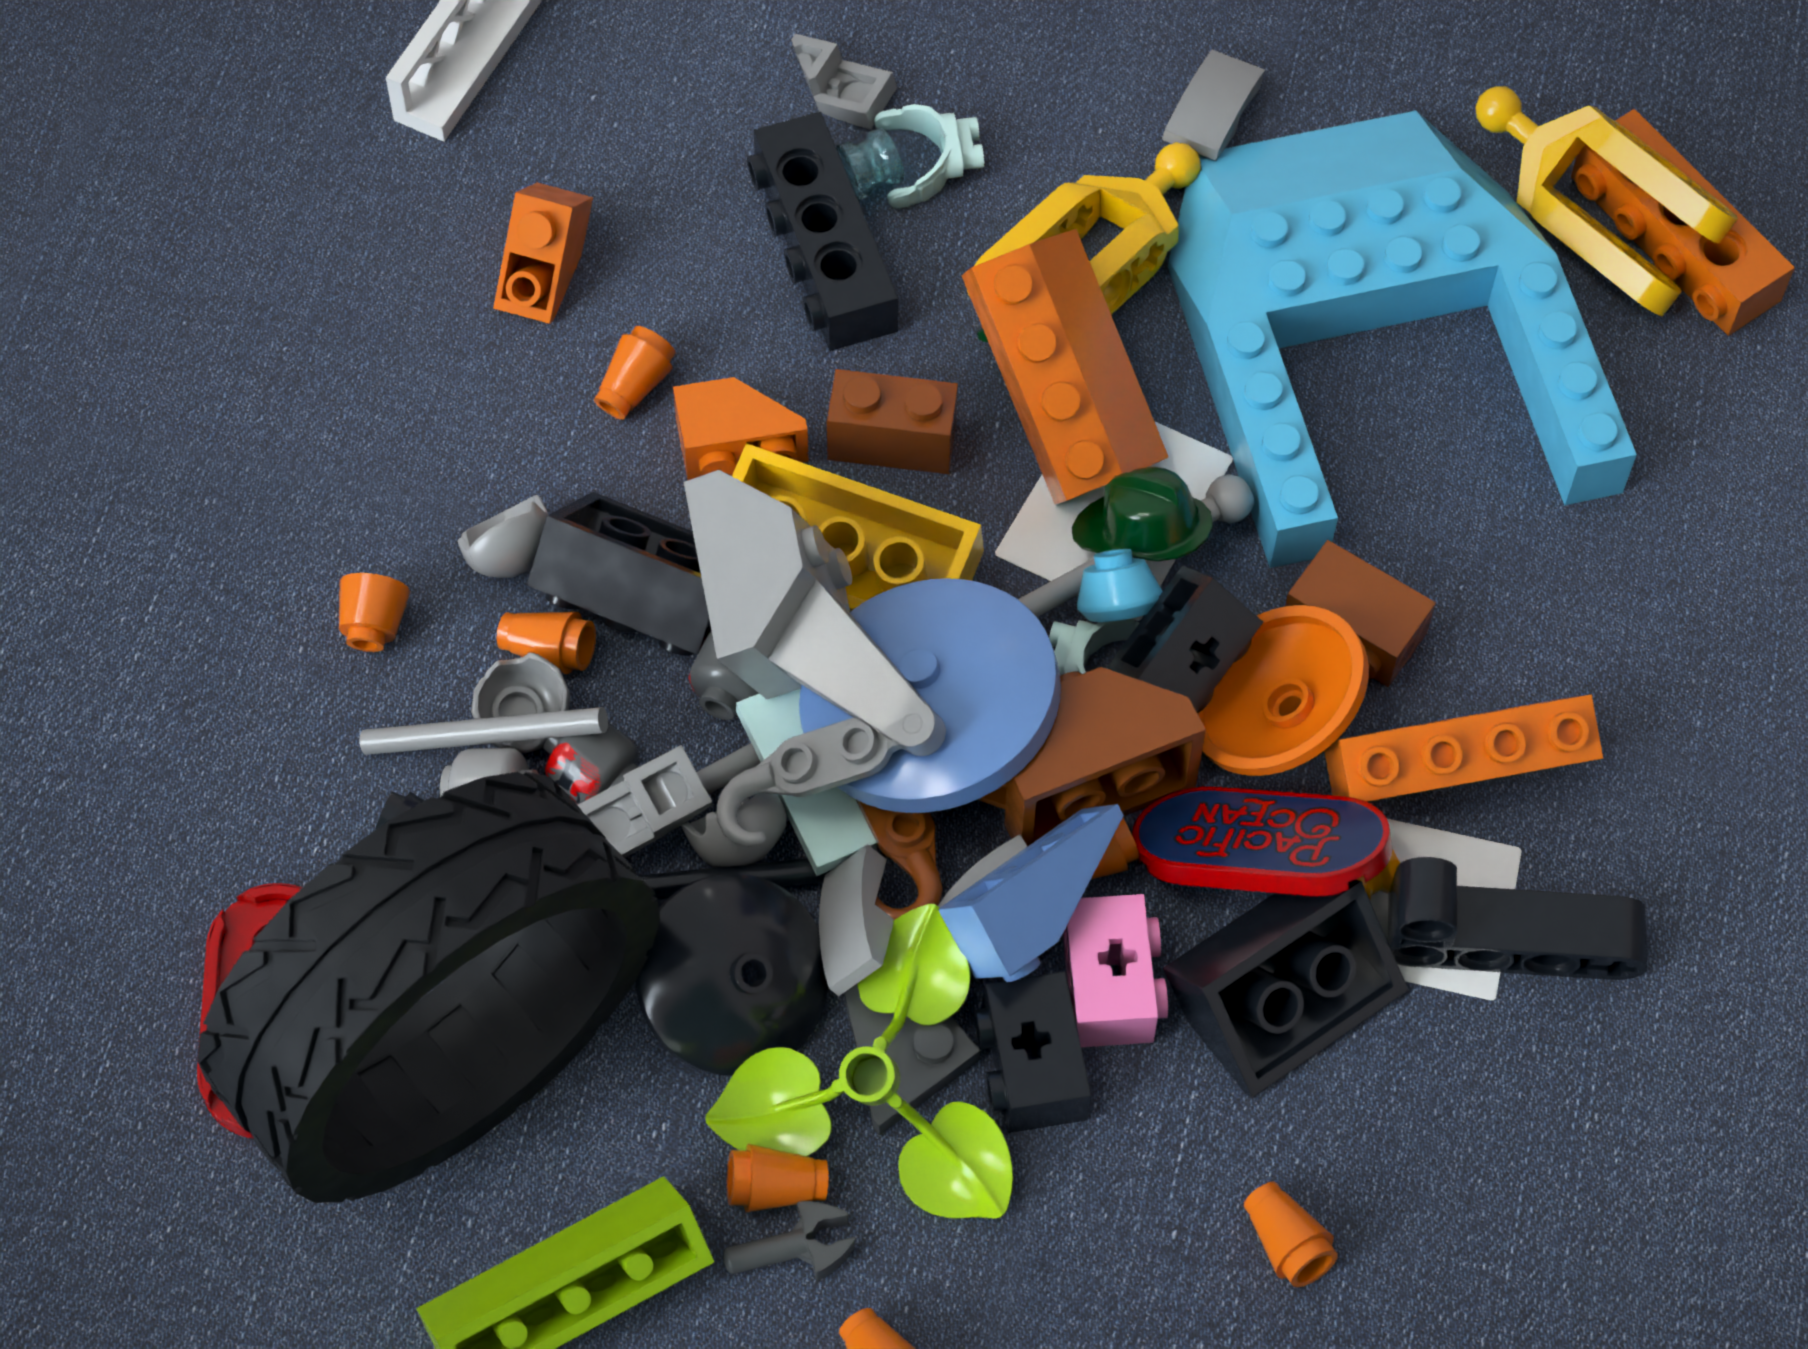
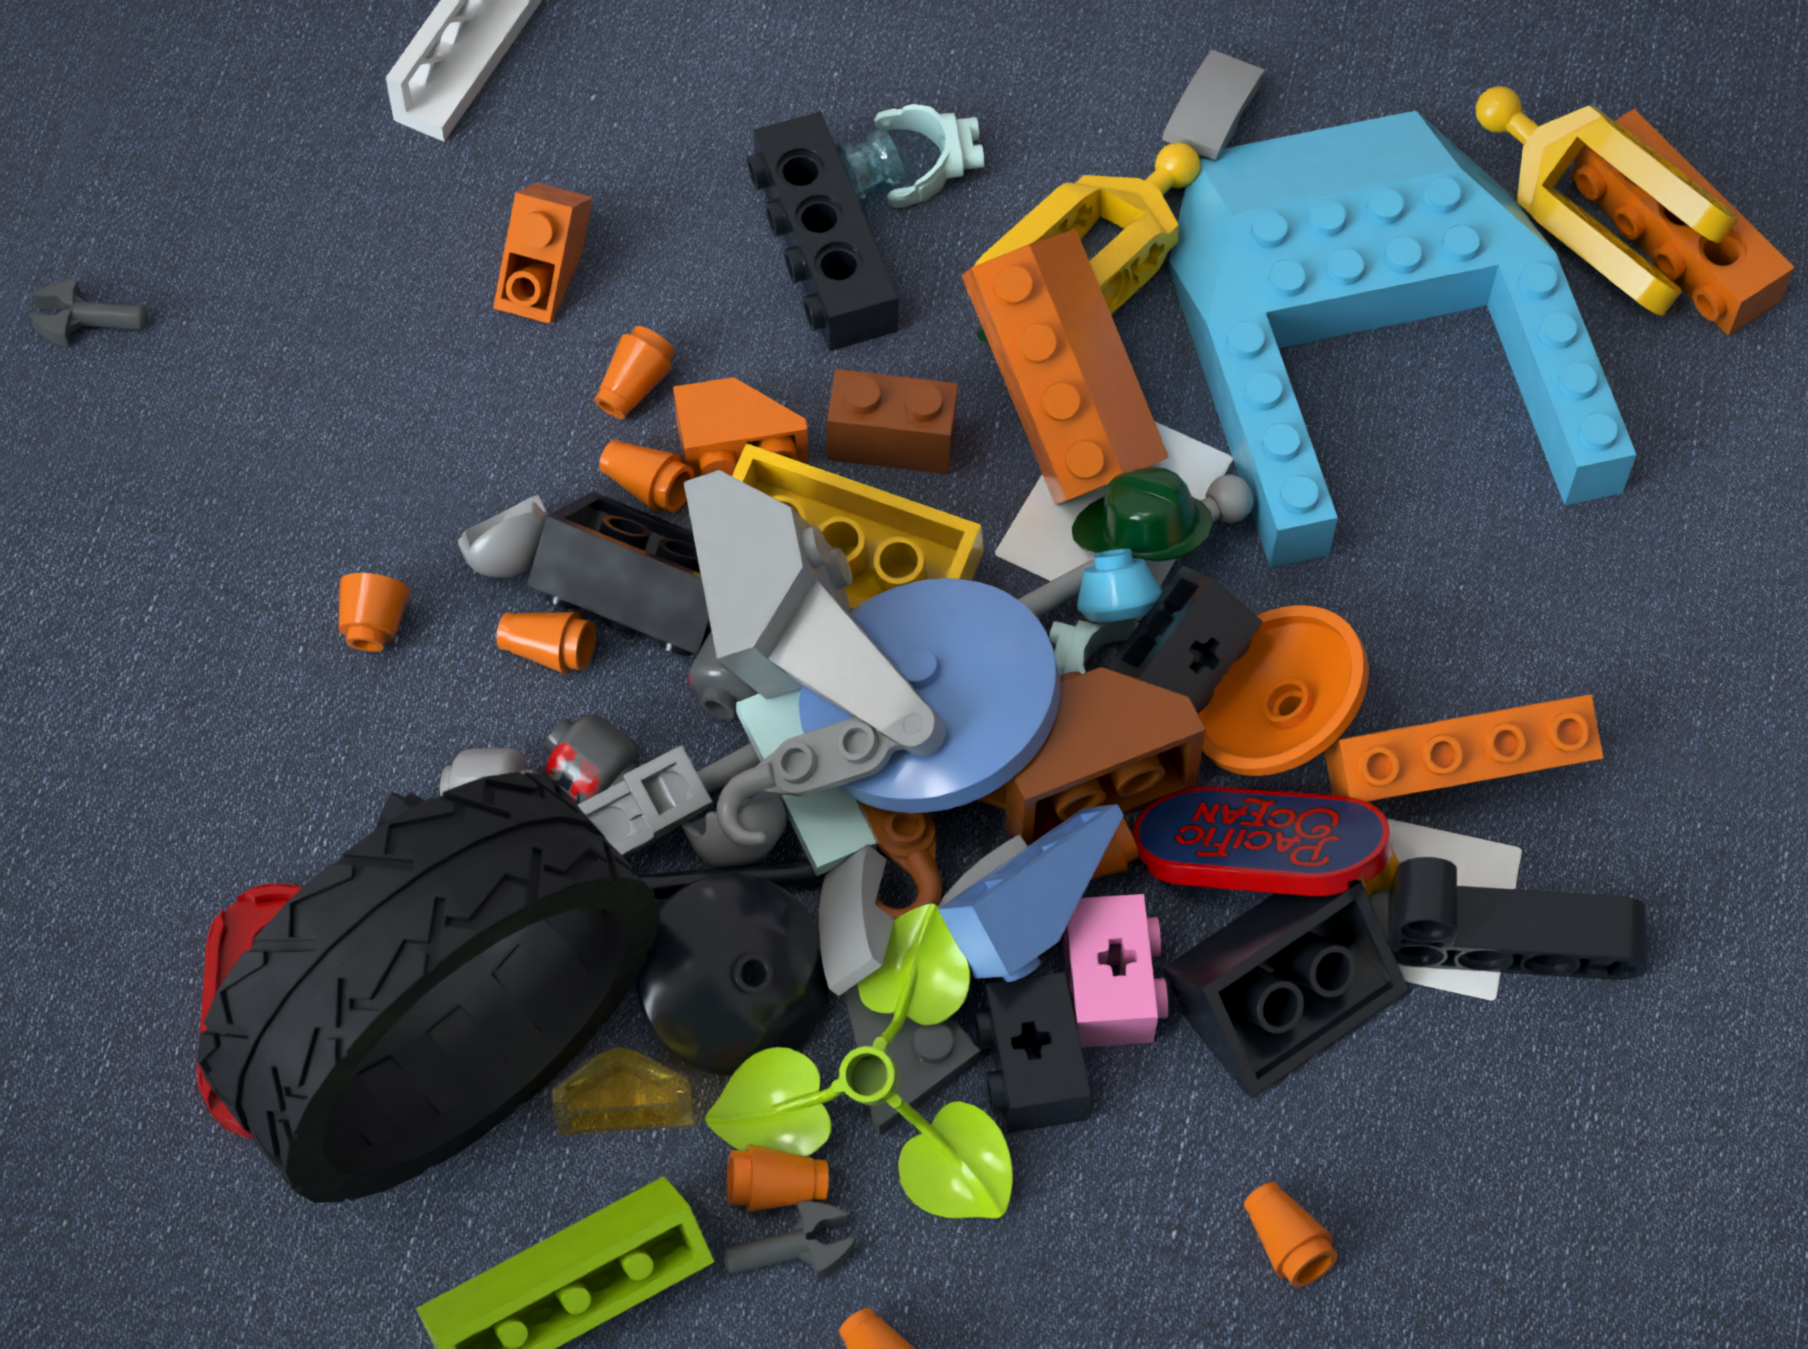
(77, 313): none -> dark grey bar
(484, 731): light grey bar -> none
(520, 688): light grey hair -> none
(622, 1094): none -> clear yellow slope
(647, 474): none -> orange cone
(843, 87): light grey slope -> none
(1379, 608): dark orange brick -> none

